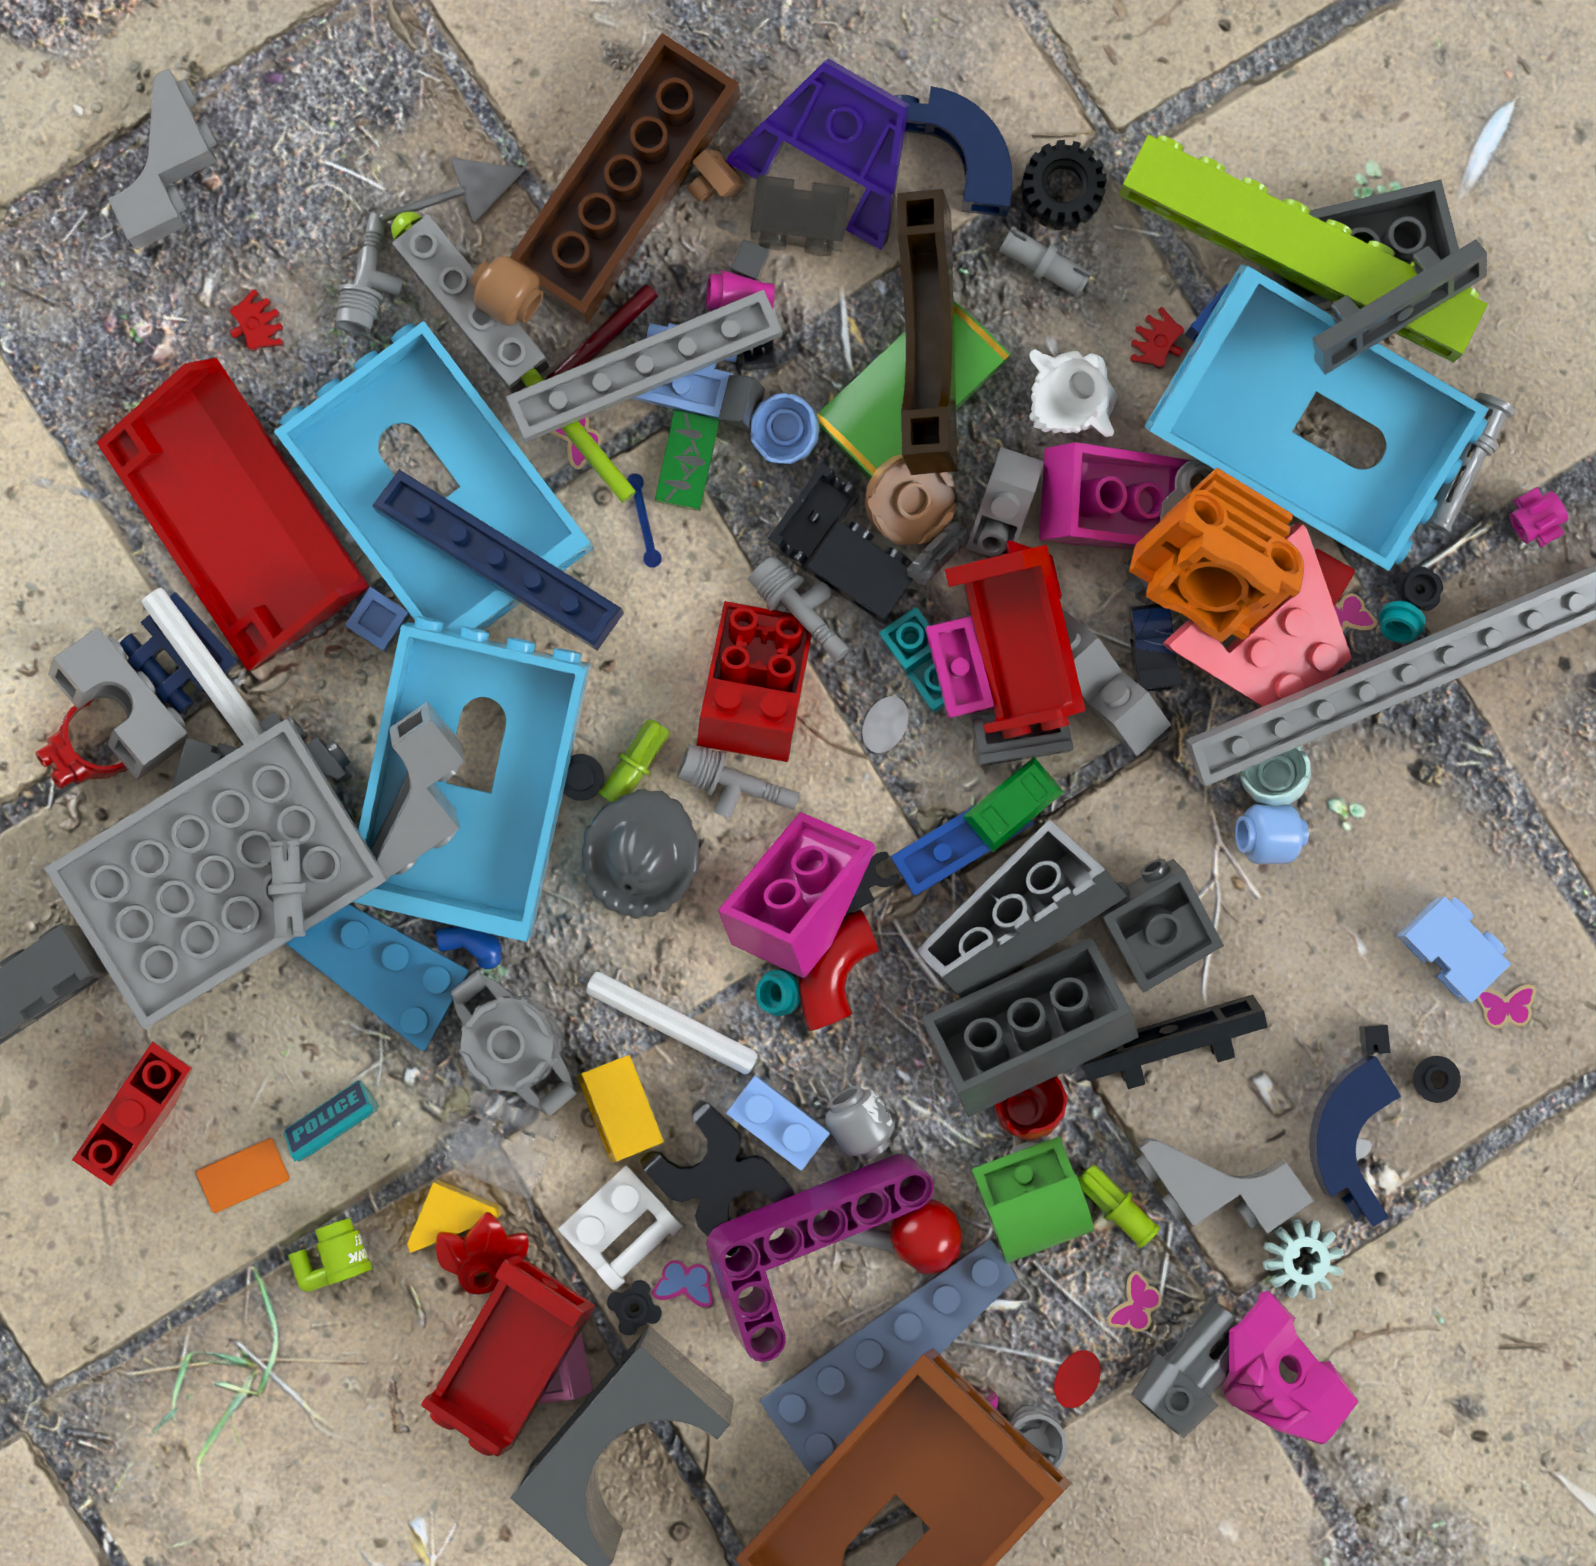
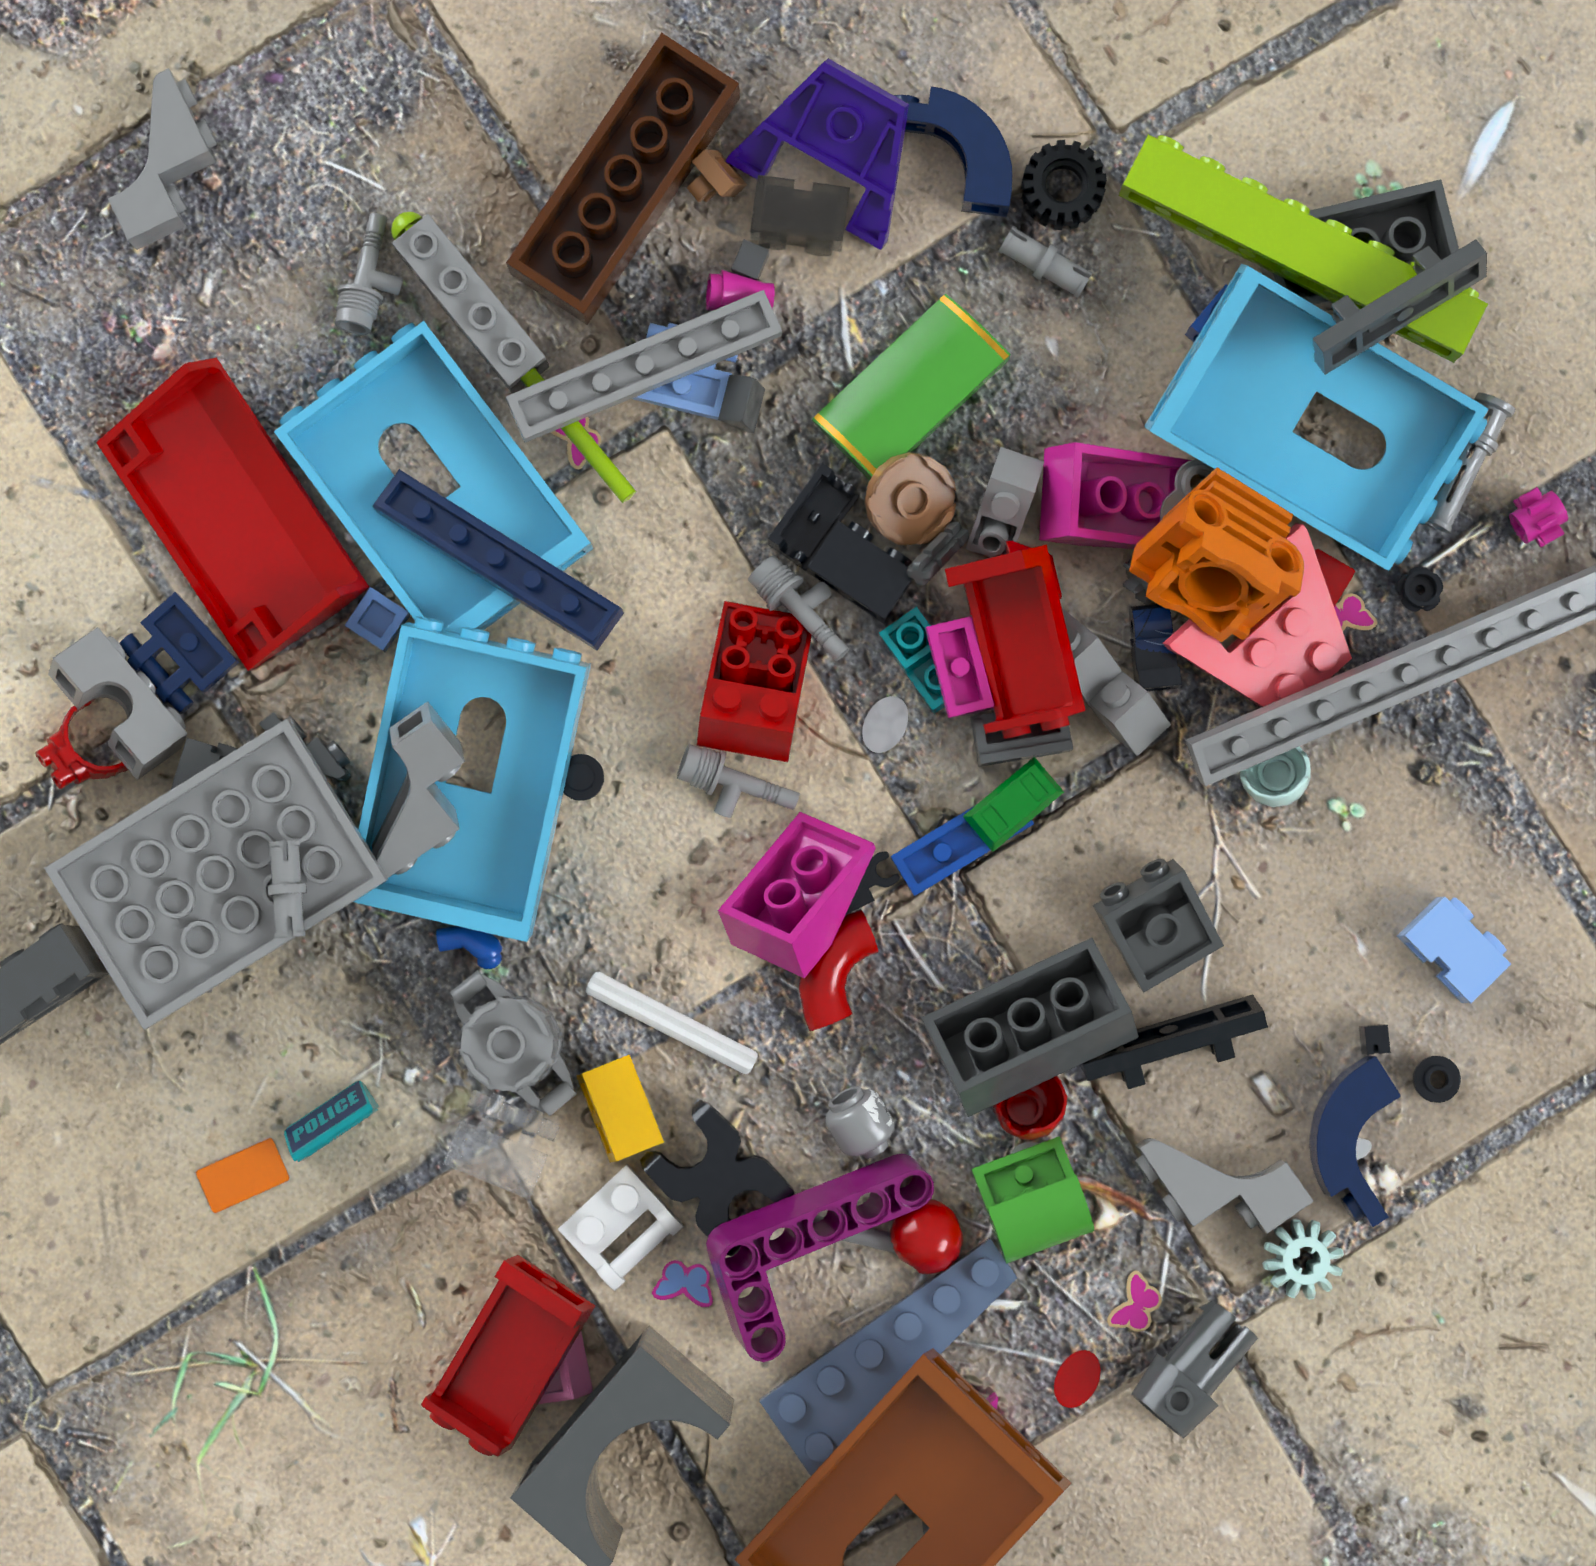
(134, 1114): red slope -> none
(202, 665): white axle -> none
(255, 323): red piece -> none
(340, 1253): lime piece -> none
(384, 971): dark azure wing -> none
(450, 1211): yellow slope -> none
(479, 184): flat silver piece -> none
(479, 1252): red plate -> none
(506, 290): medium nougat head -> none
(608, 330): dark red bar -> none
(629, 1320): black plate -> none
(635, 761): lime axle -> none
(640, 854): dark grey piece -> none
(652, 557): clear blue hinge -> none
(687, 460): green tile -> none
(759, 357): black piece -> none
(769, 995): teal plate -> none
(778, 1122): light blue brick -> none
(784, 428): light blue hair -> none
(930, 384): dark brown arch -> none
(1020, 912): dark grey wedge -> none
(1041, 1431): light grey wheel -> none
(1072, 393): white hair -> none
(1118, 1206): lime axle -> none
(1158, 341): red piece -> none
(1271, 834): light blue head -> none
(1309, 1406): dark pink piece -> none
(1401, 622): teal plate -> none
(1510, 1008): dark pink sticker -> none

